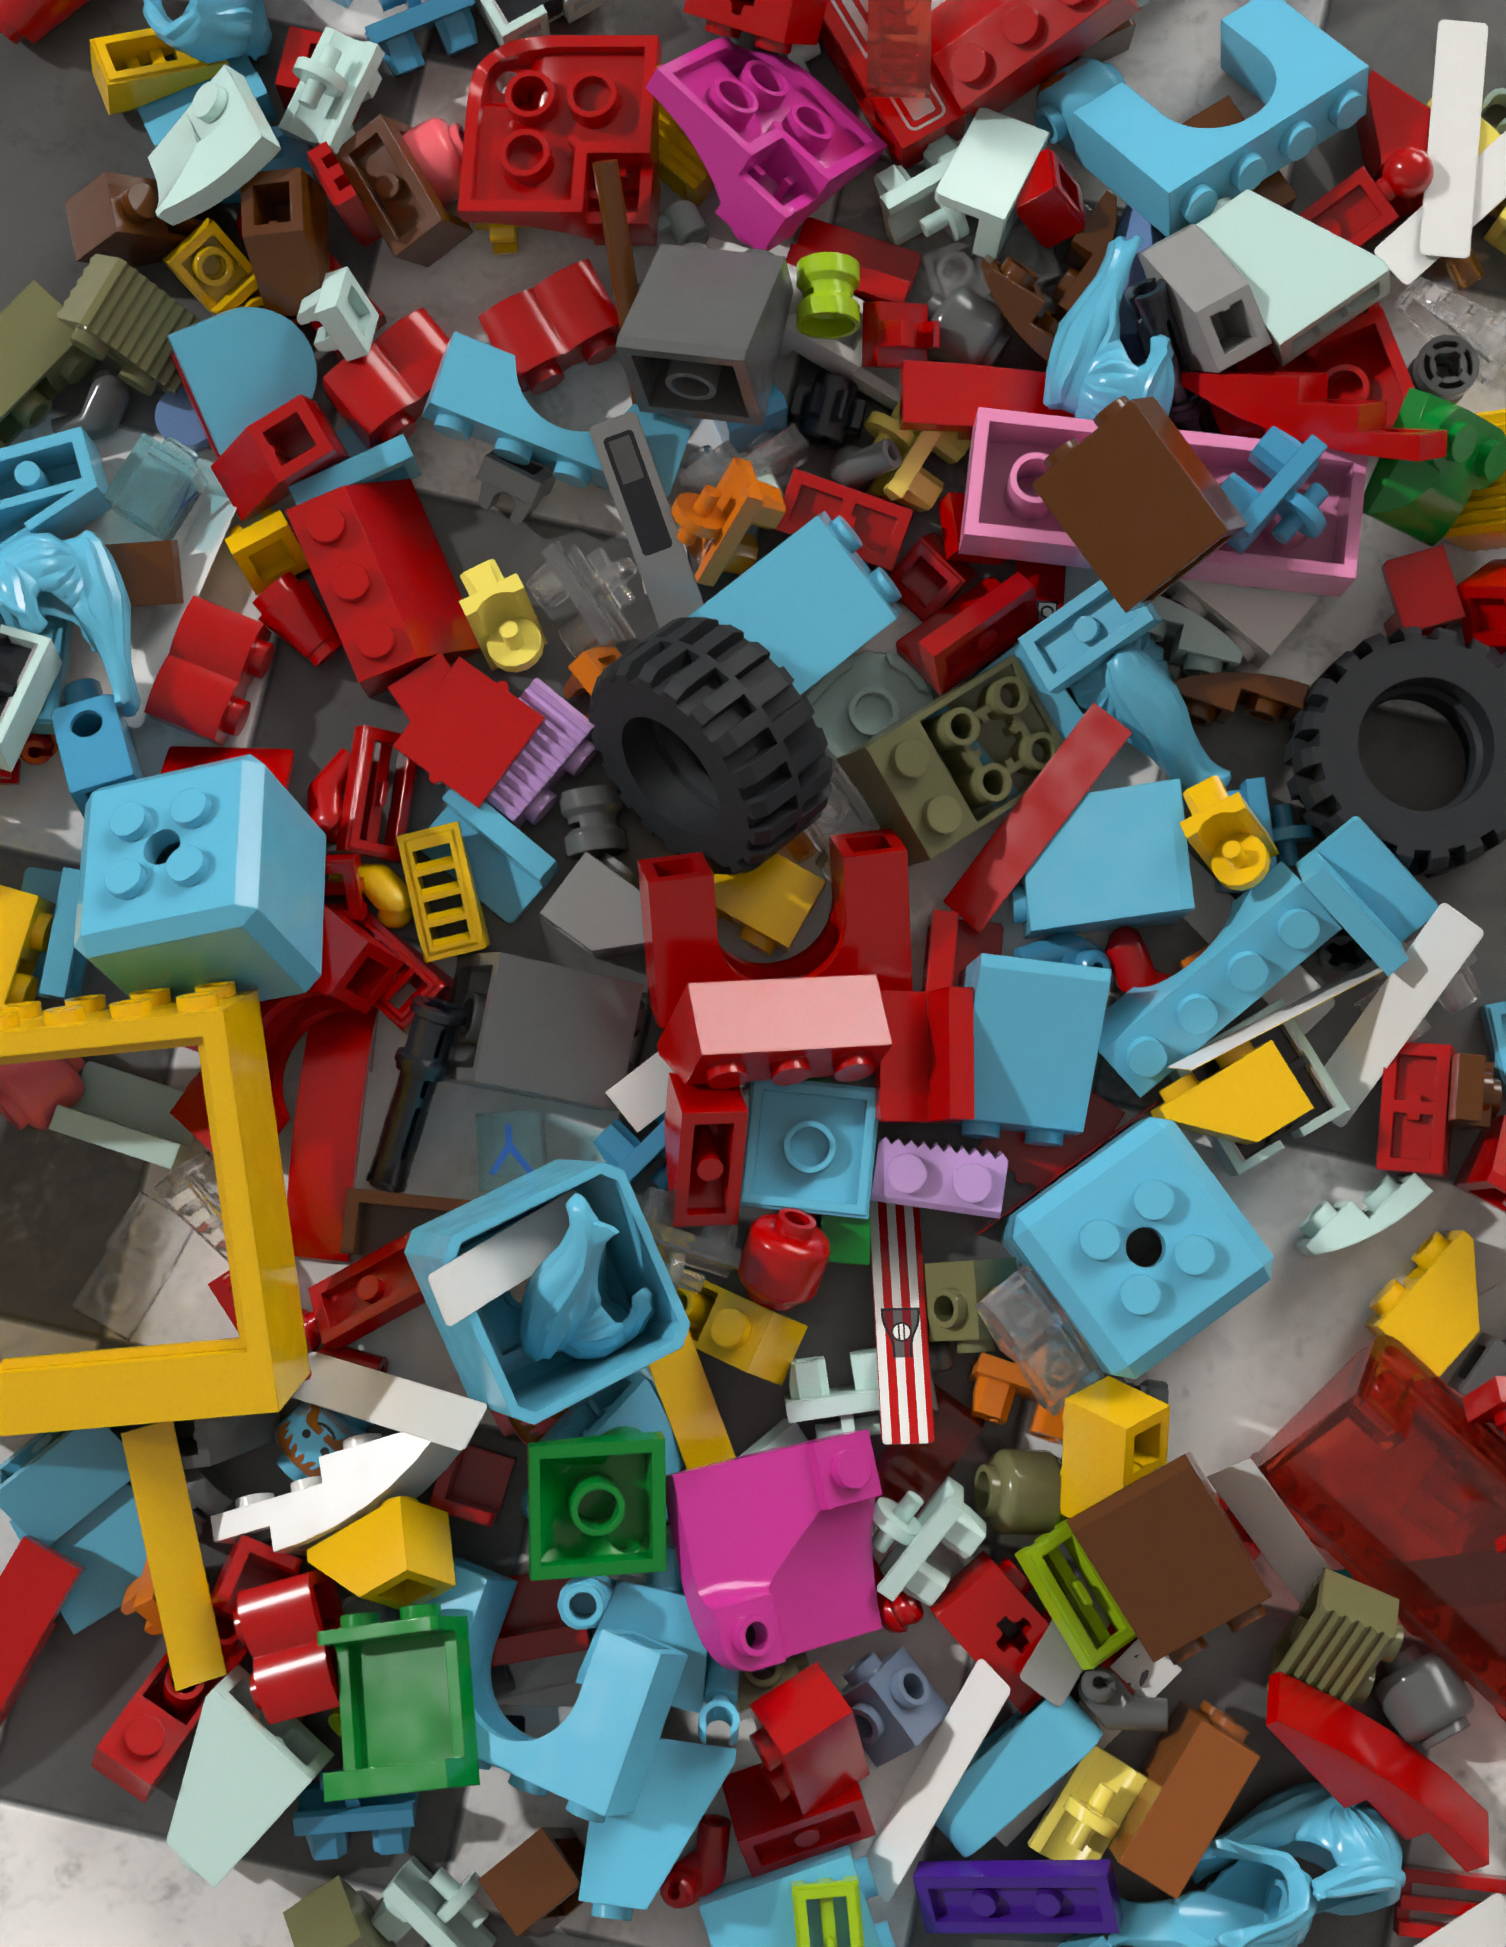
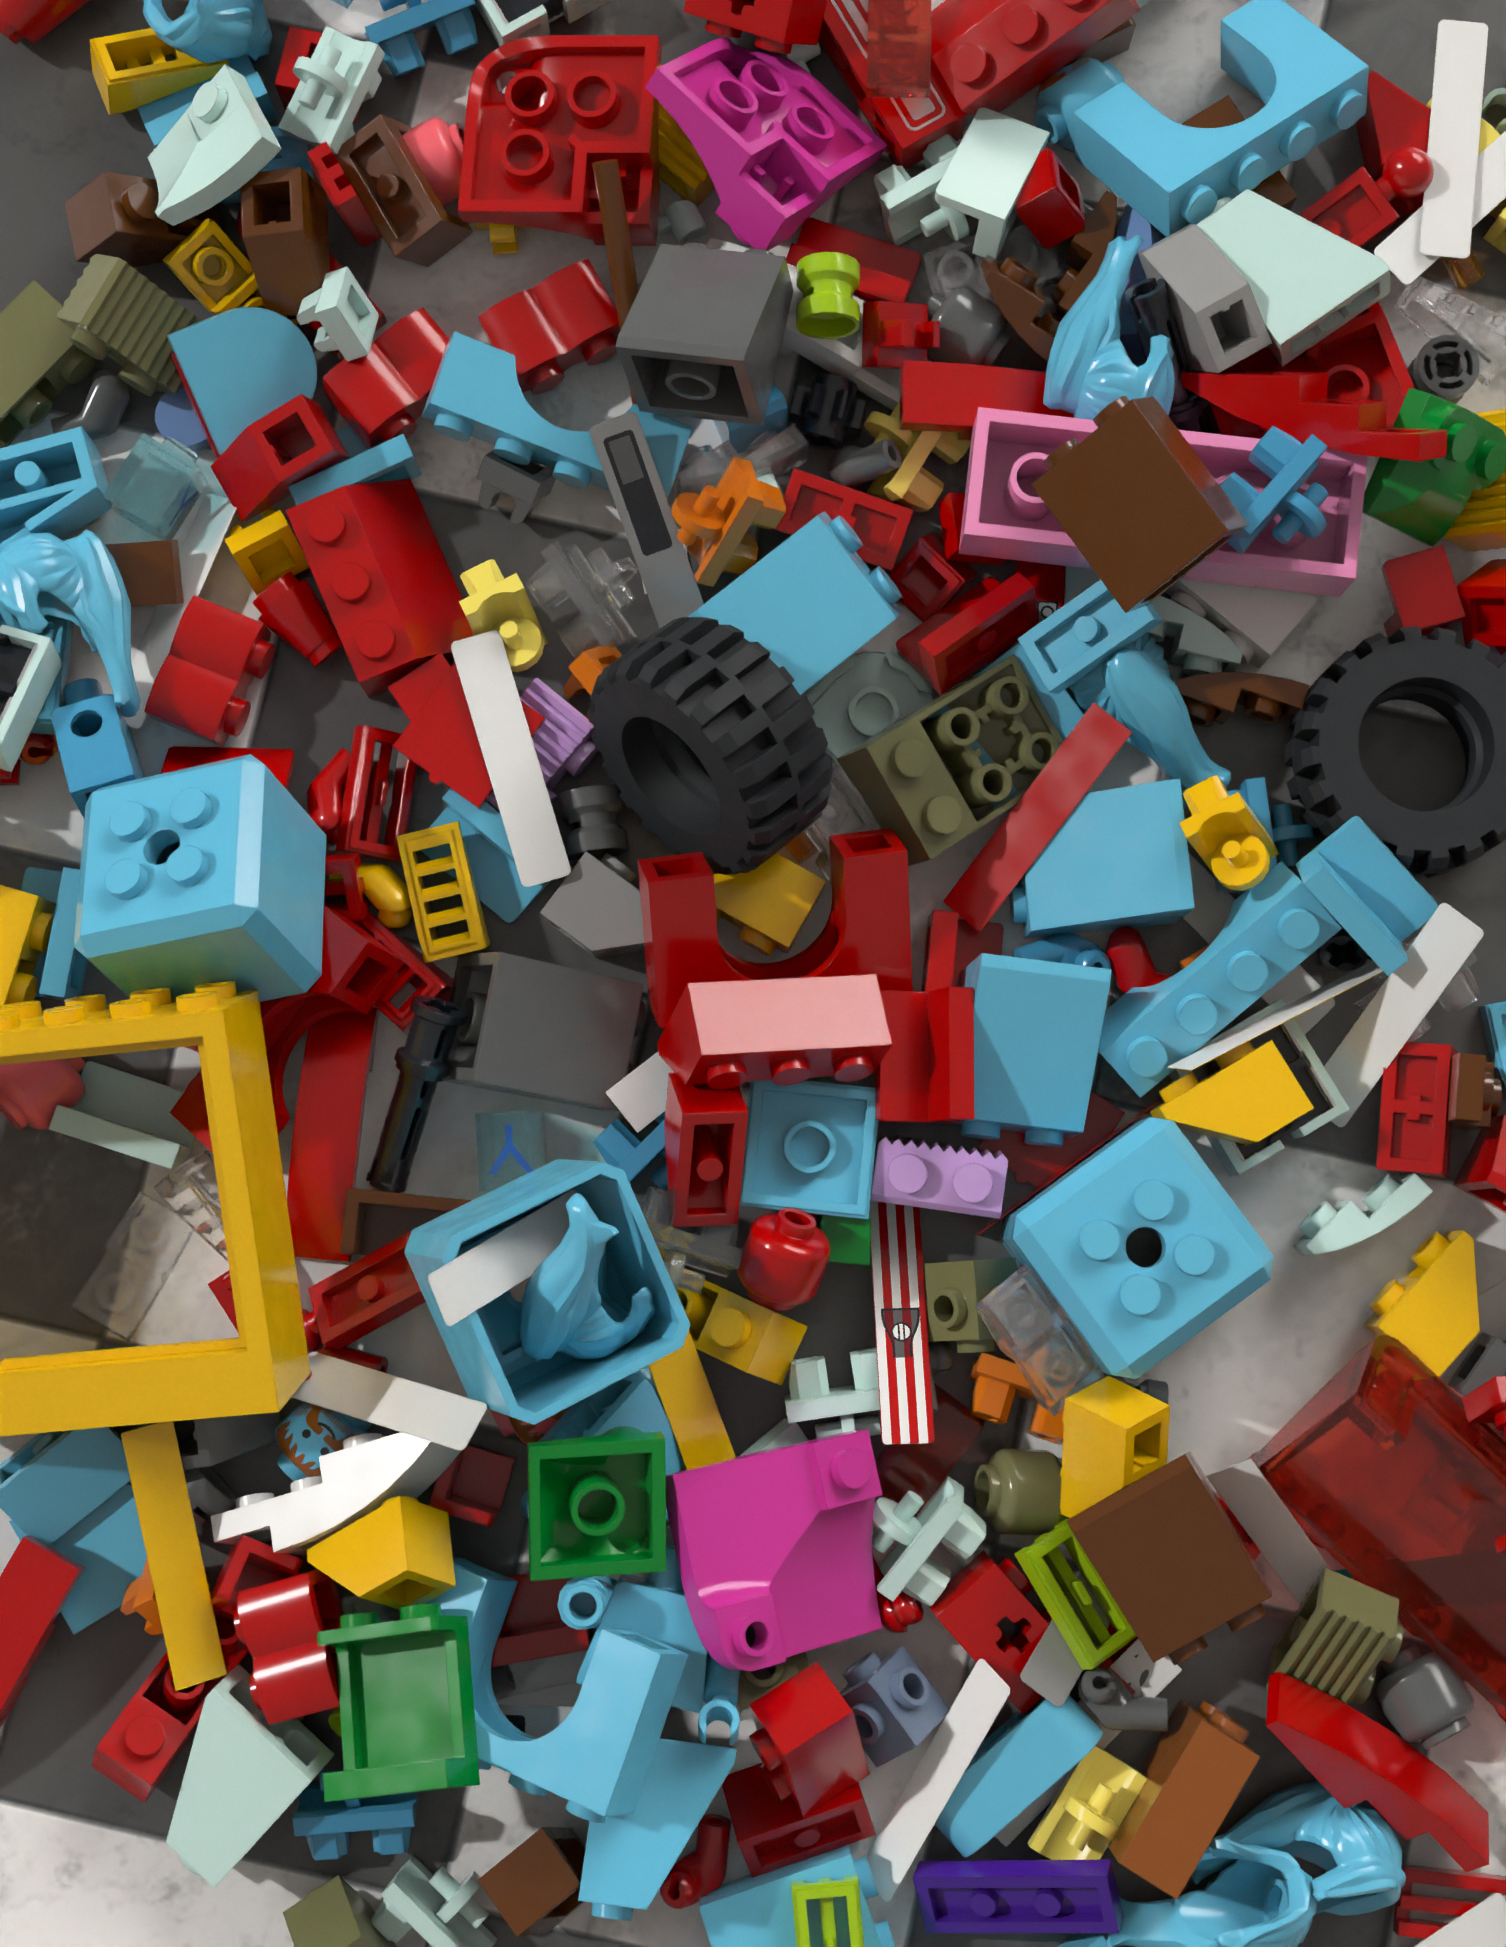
(510, 758): none -> white sticker

